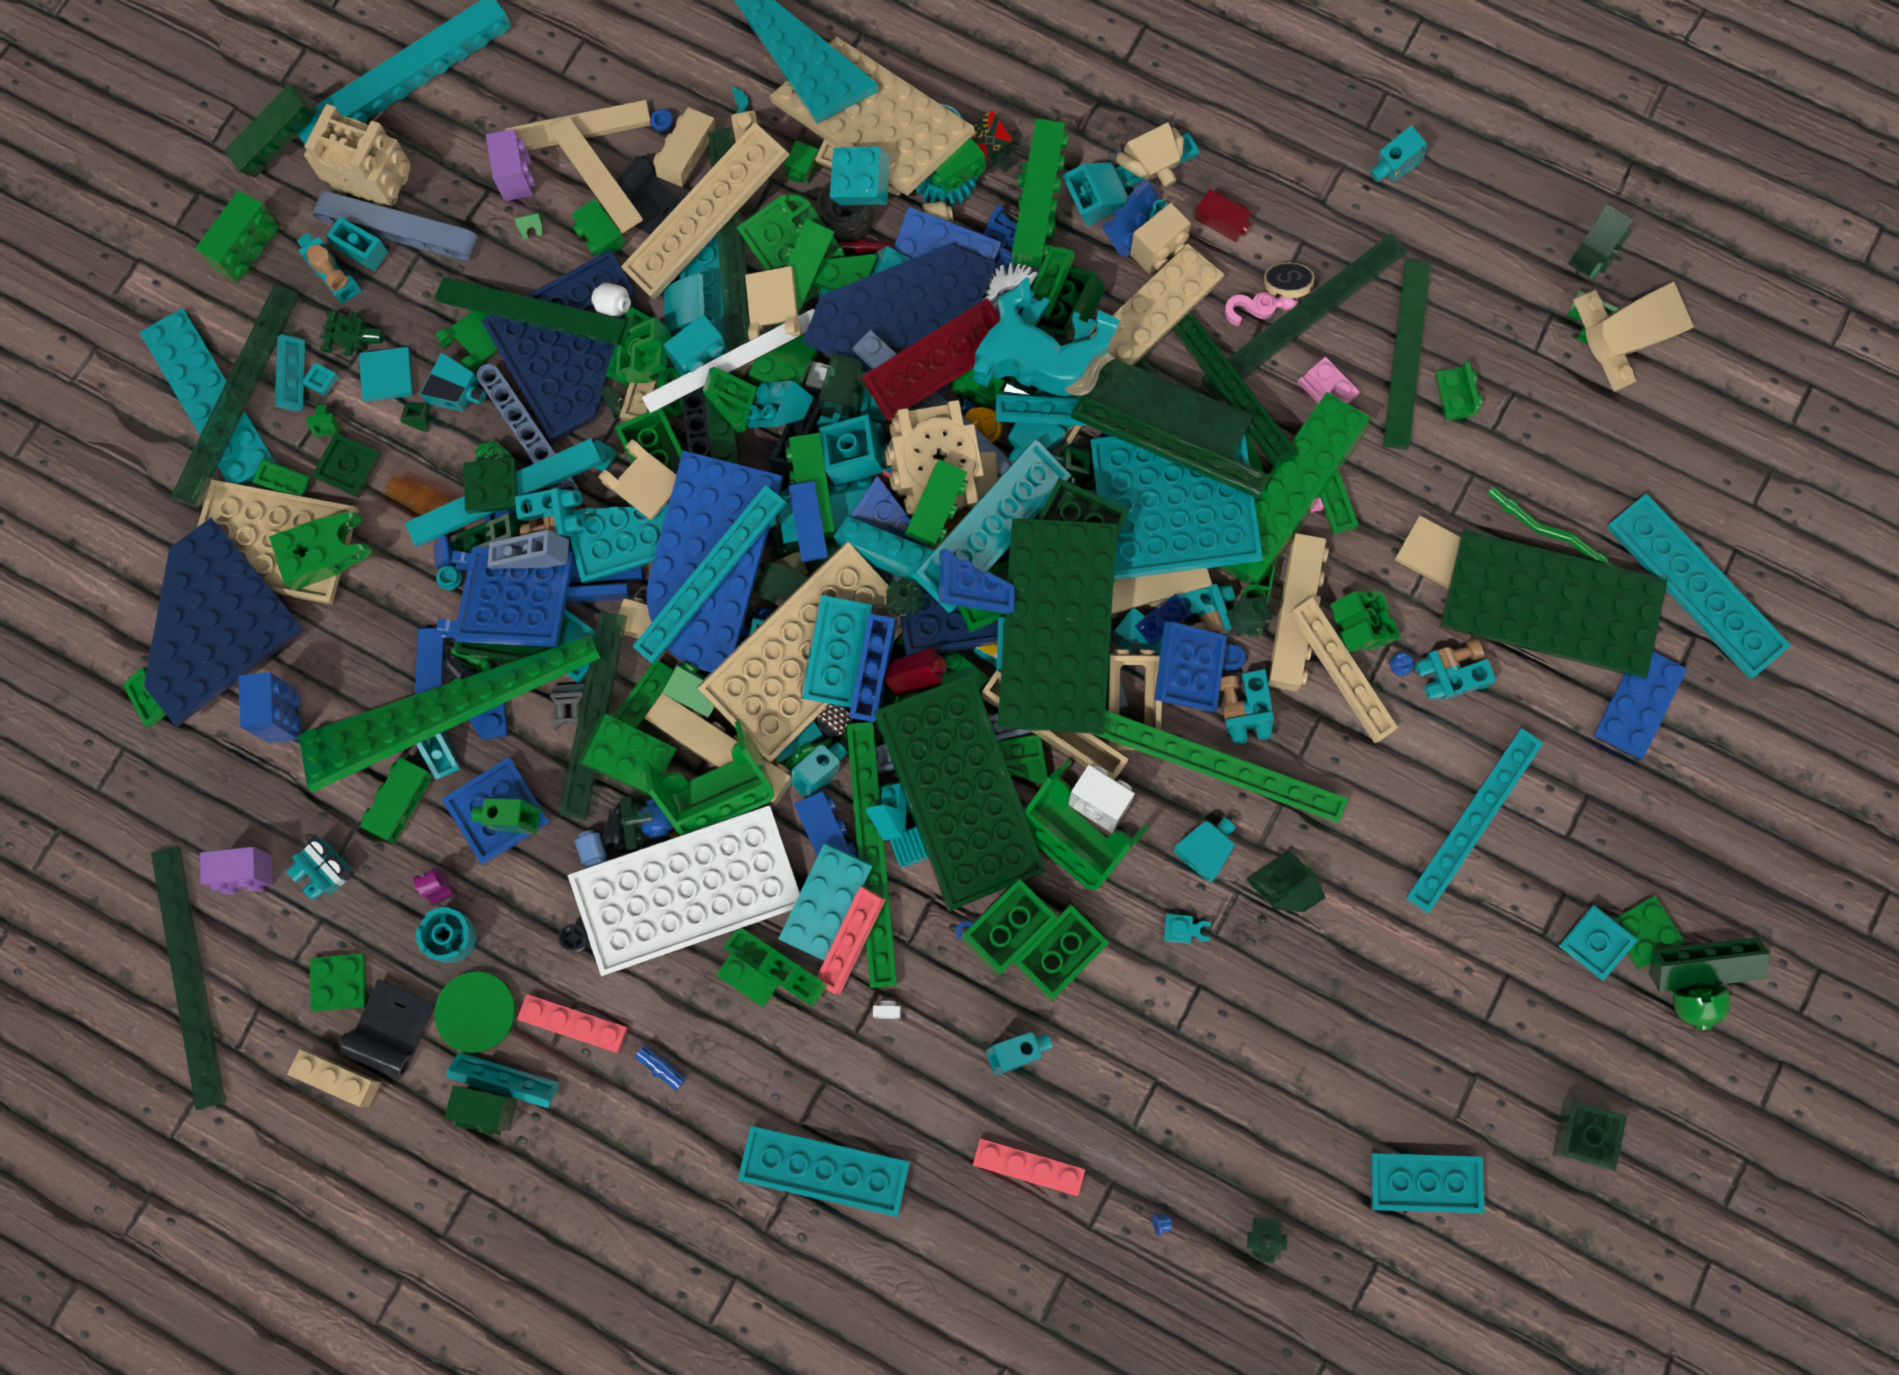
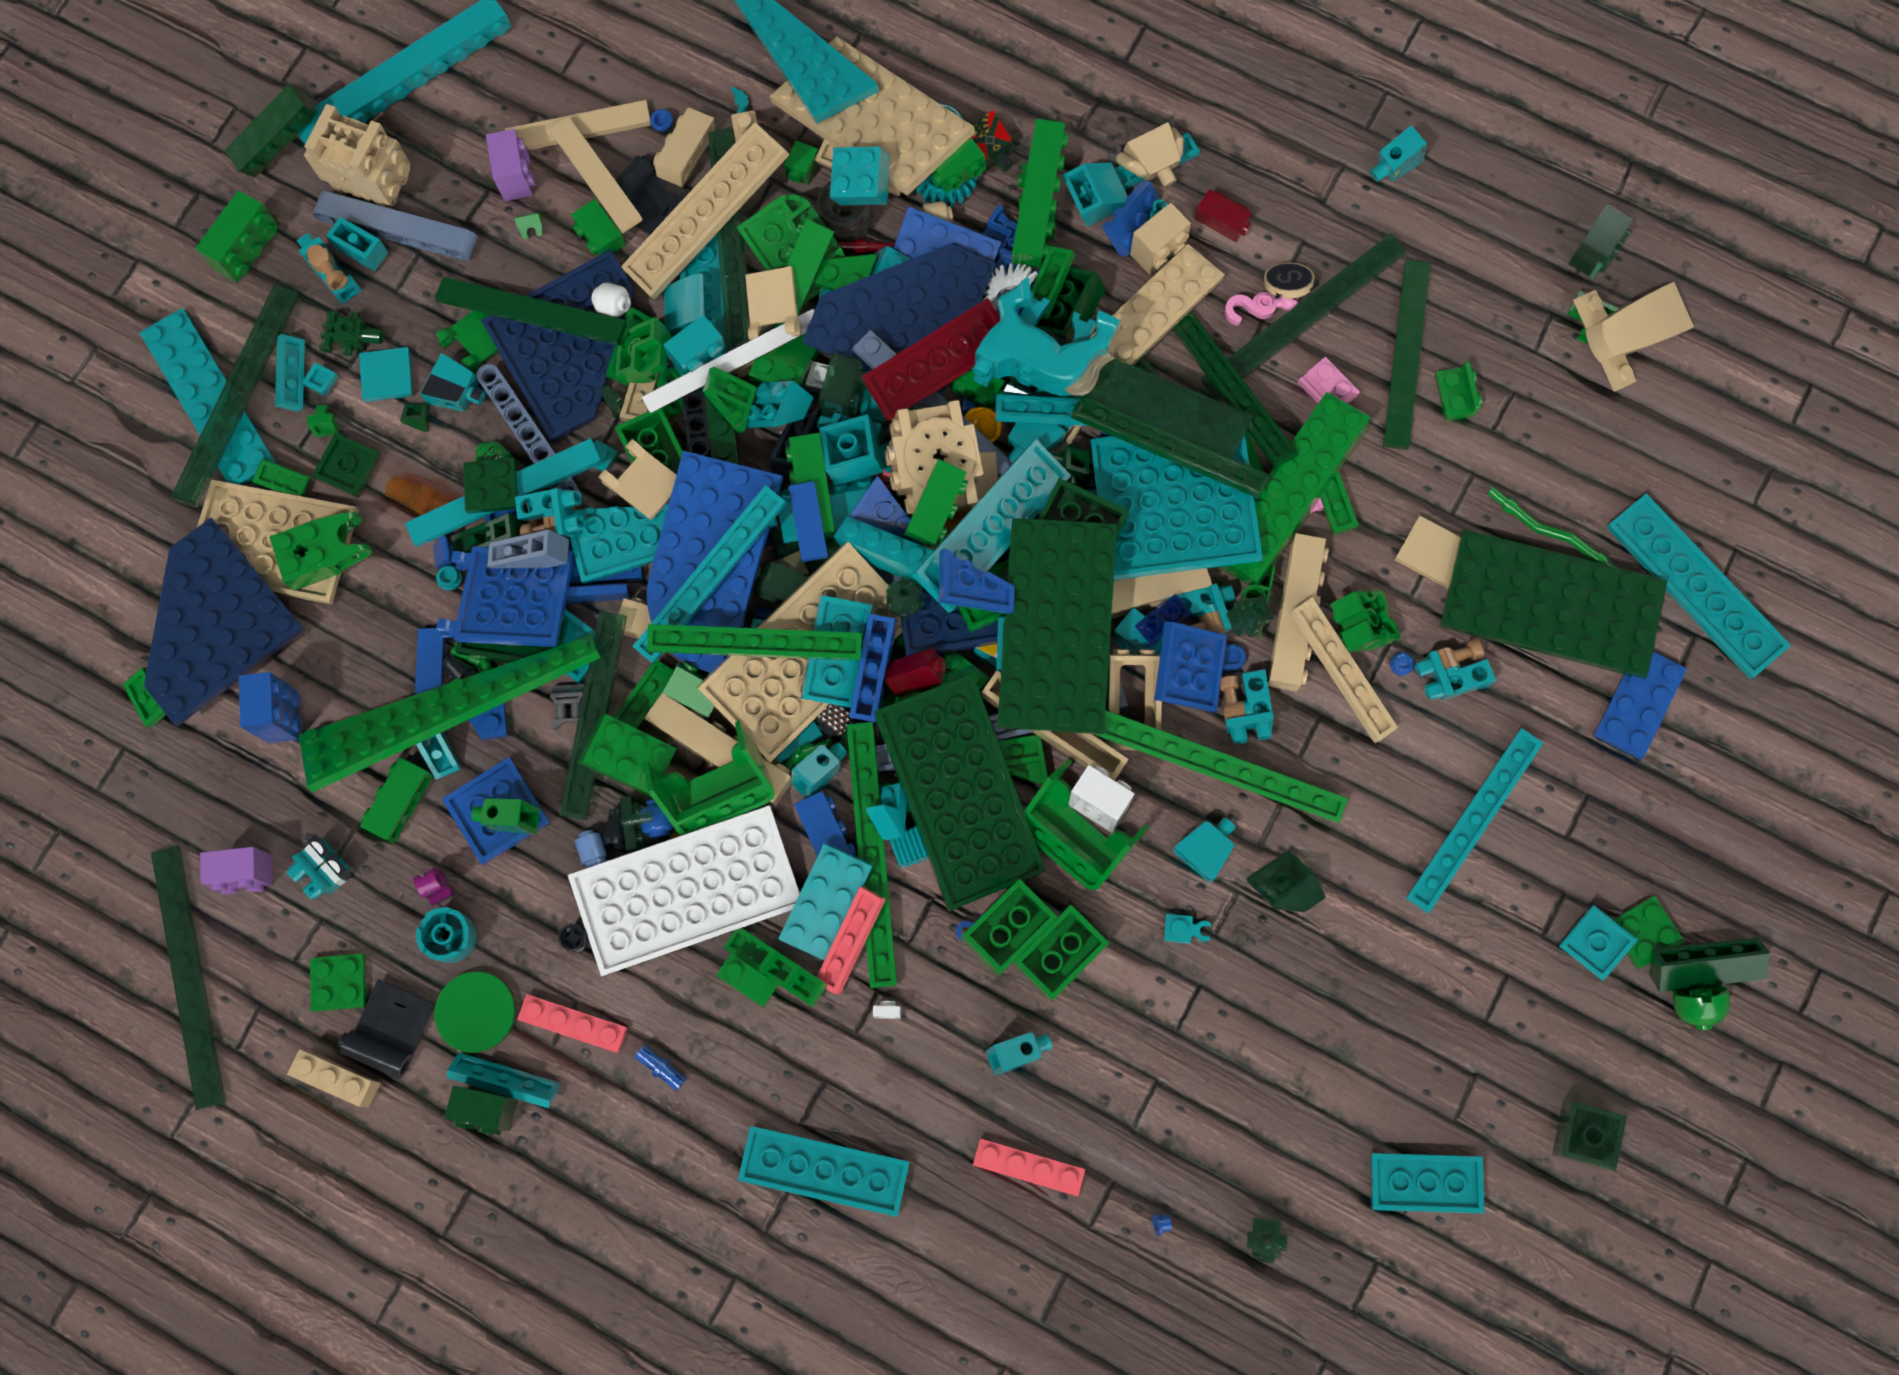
(754, 642): none -> green plate

